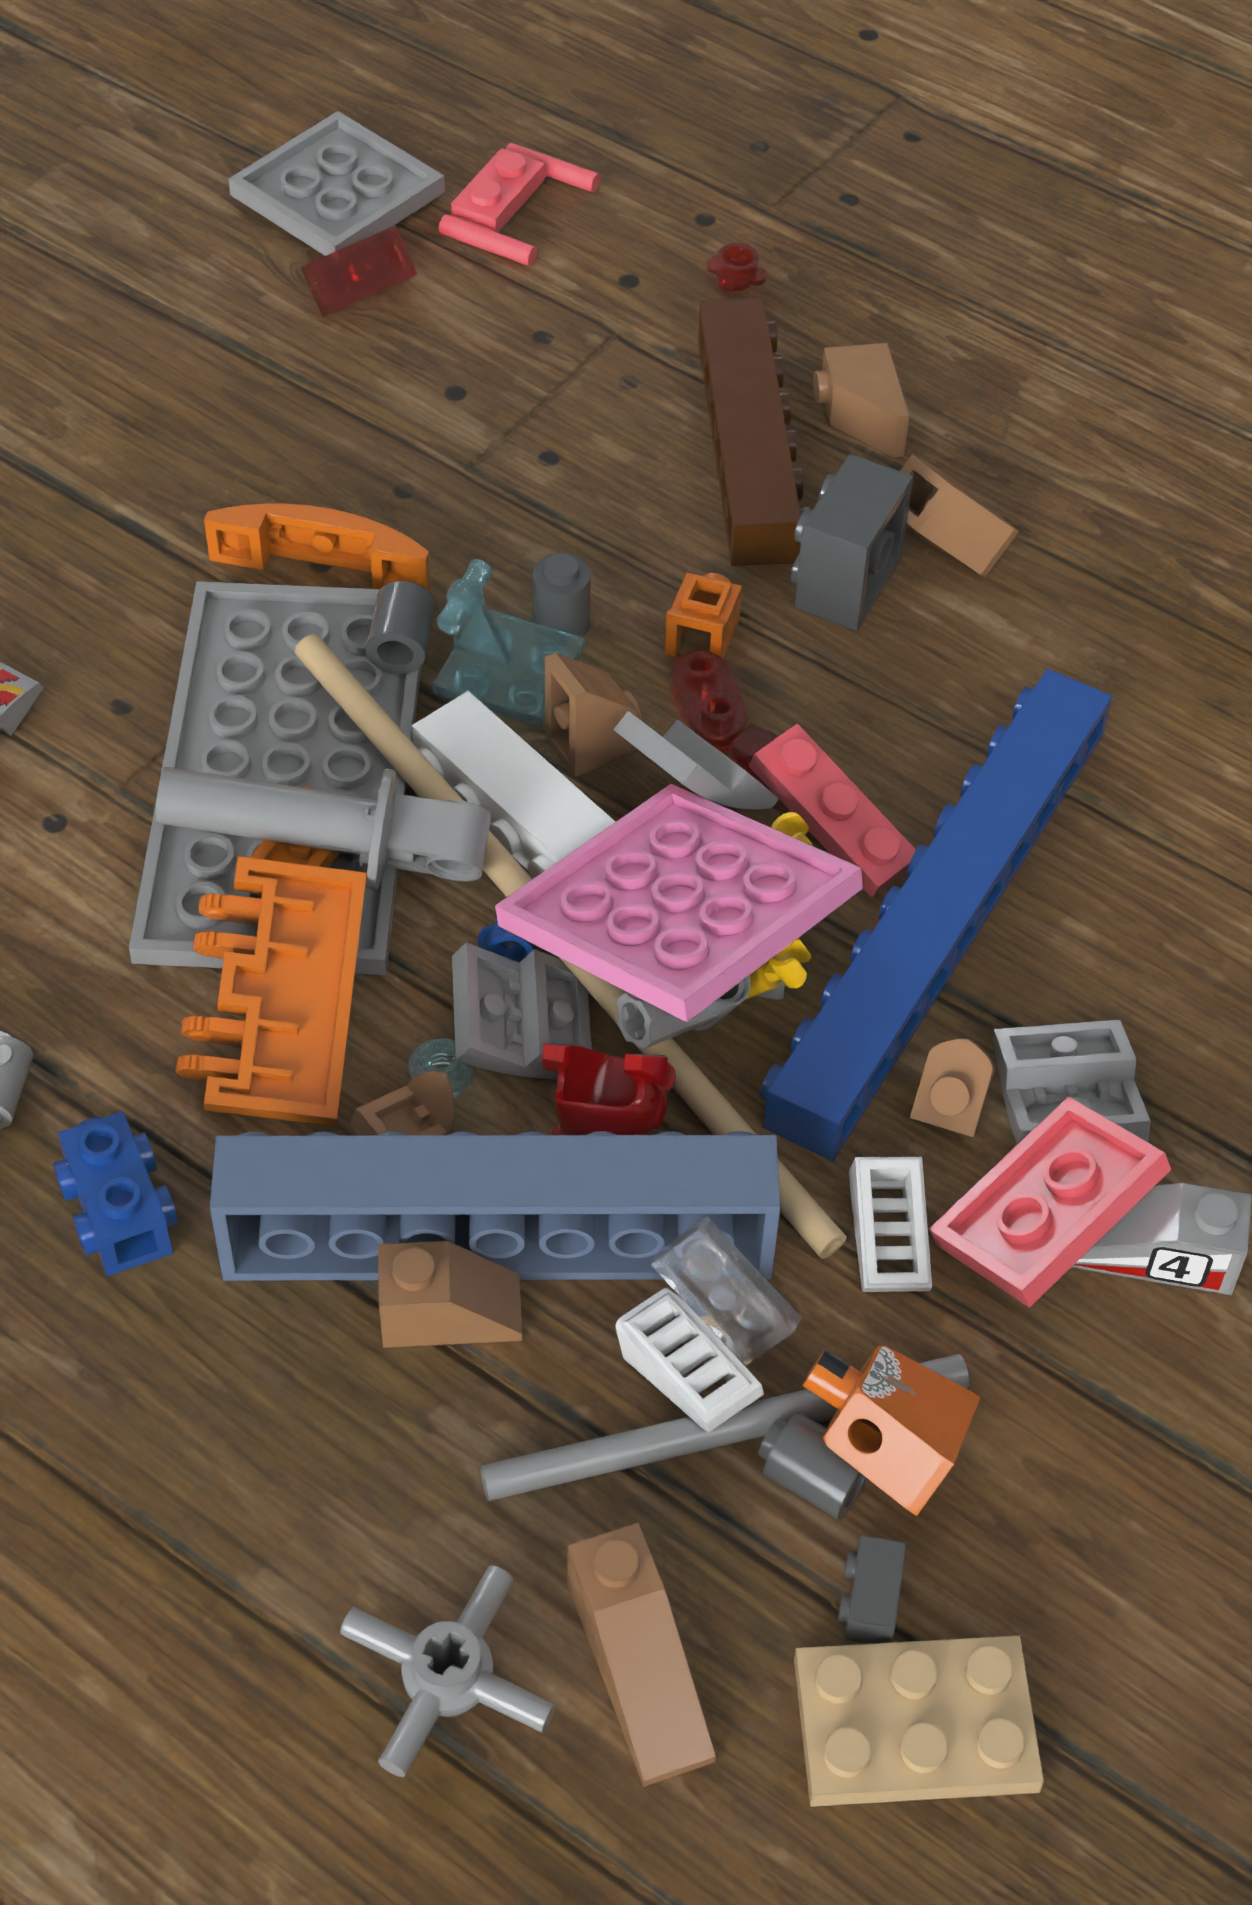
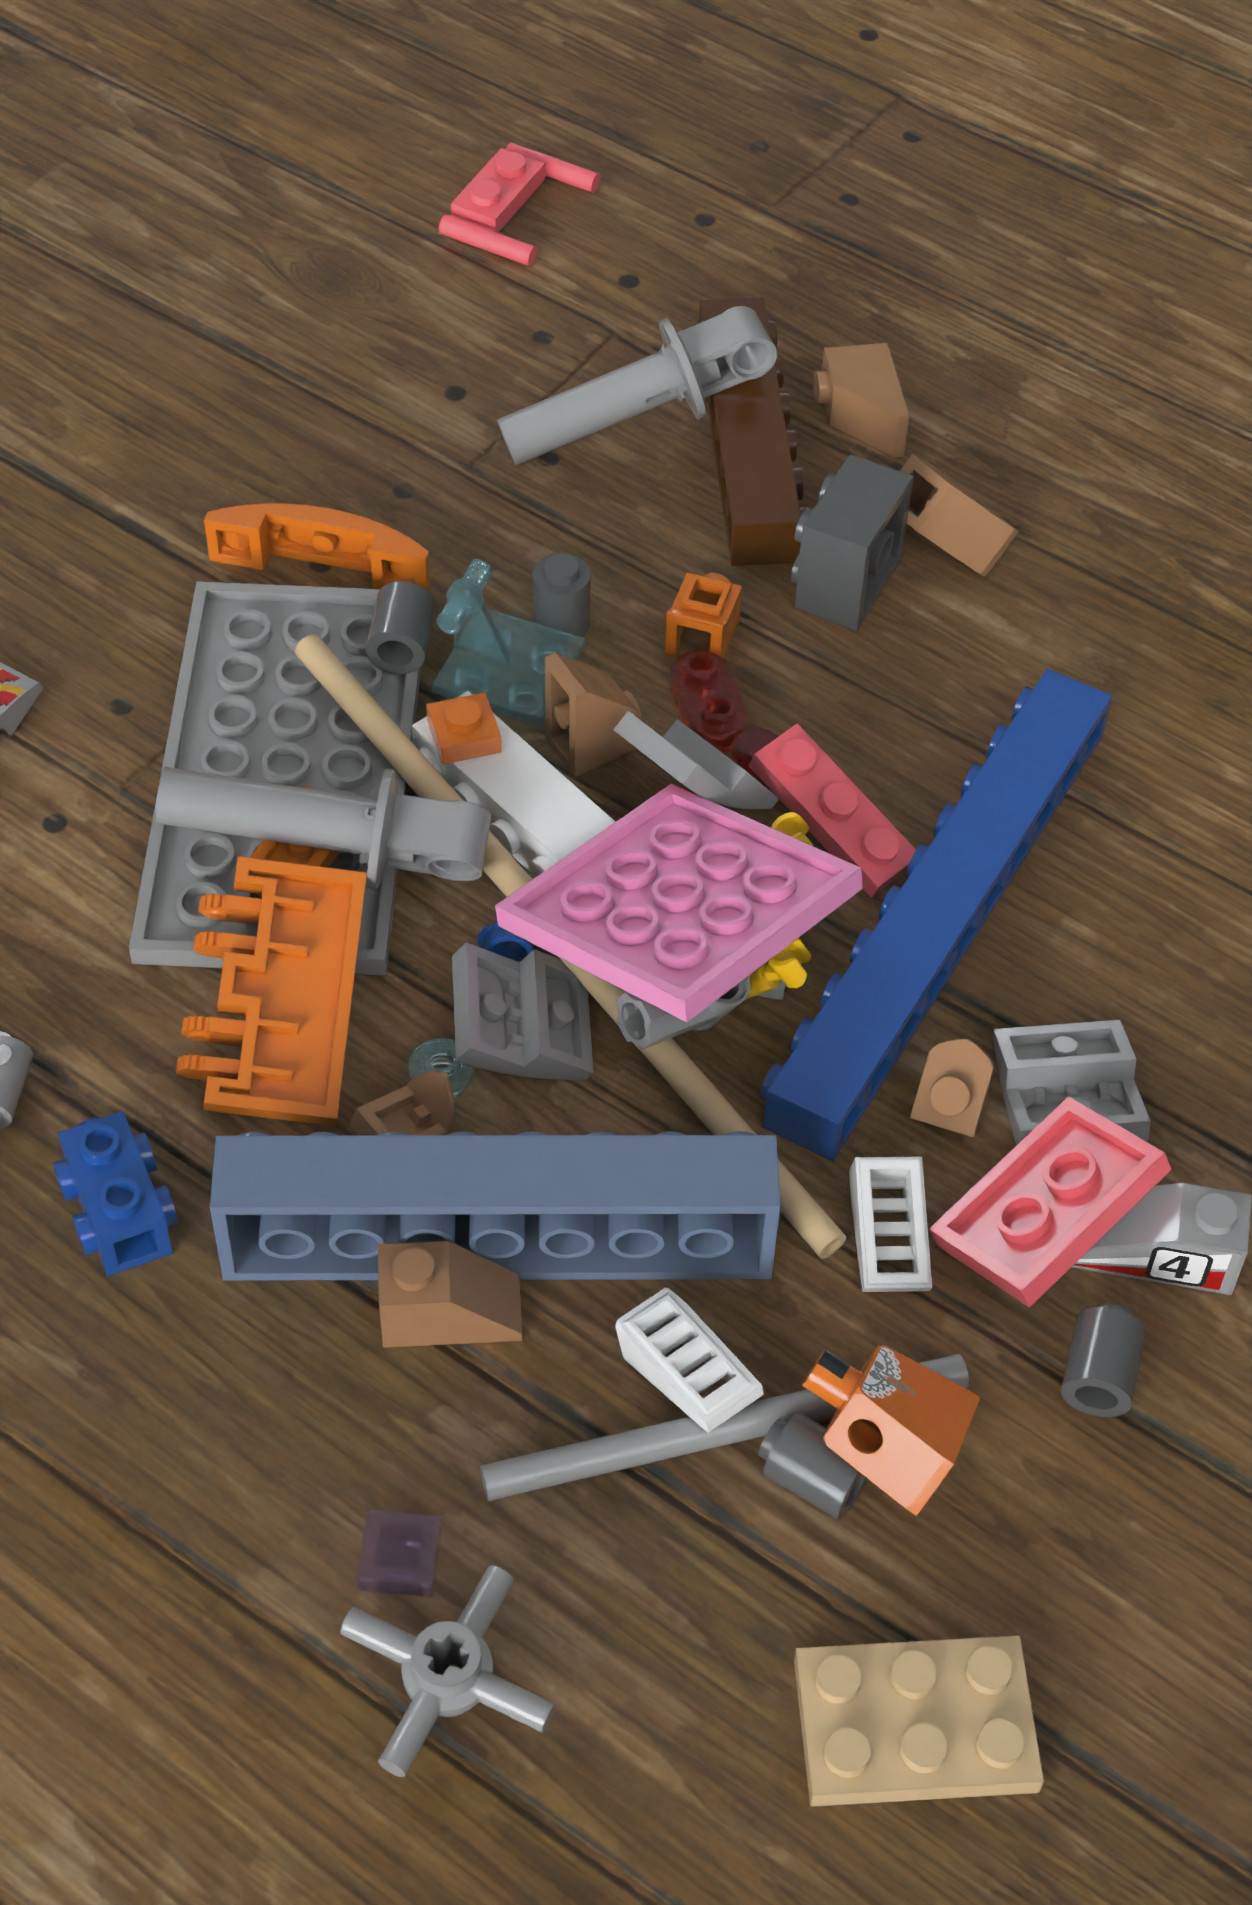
(336, 184): light grey plate -> none
(358, 271): clear red plate -> none
(399, 1553): none -> clear purple plate
(463, 728): none -> orange plate
(607, 1090): red helmet -> none
(639, 1653): medium nougat slope -> none
(689, 366): none -> light grey piece
(726, 1291): clear plate -> none
(736, 267): clear red plate -> none
(874, 1591): dark grey piece -> none
(1103, 1360): none -> dark grey brick

